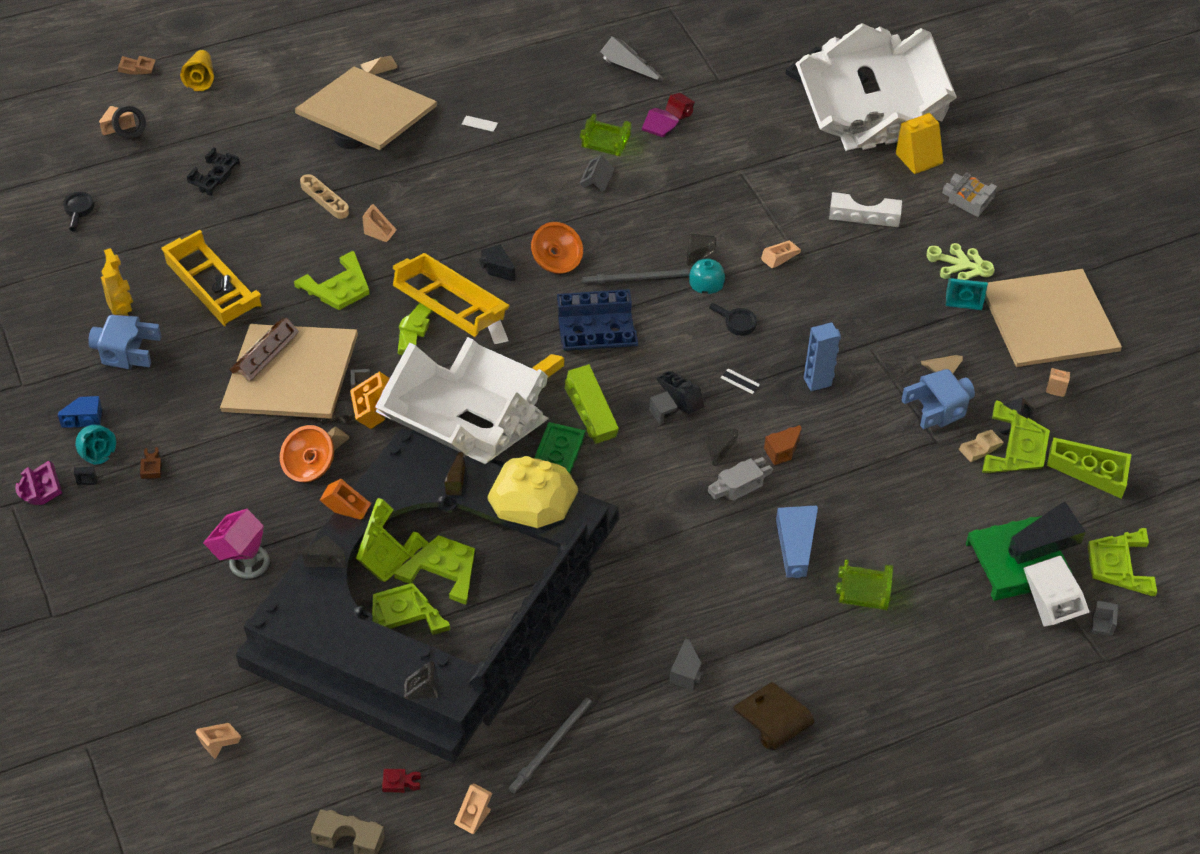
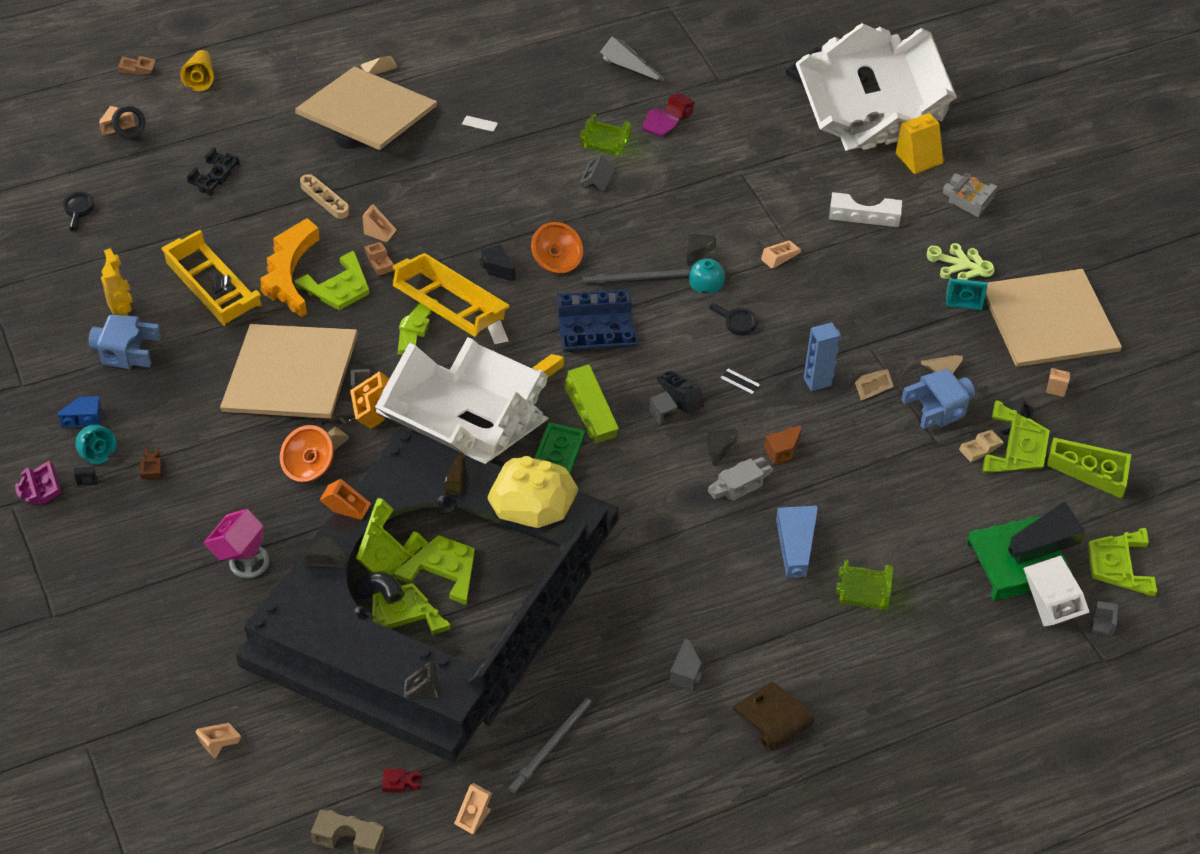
(265, 349): reddish brown fence -> none
(288, 249): none -> light orange arch
(378, 258): none -> medium nougat slope
(381, 582): none -> black cylinder
(873, 383): none -> tan slope

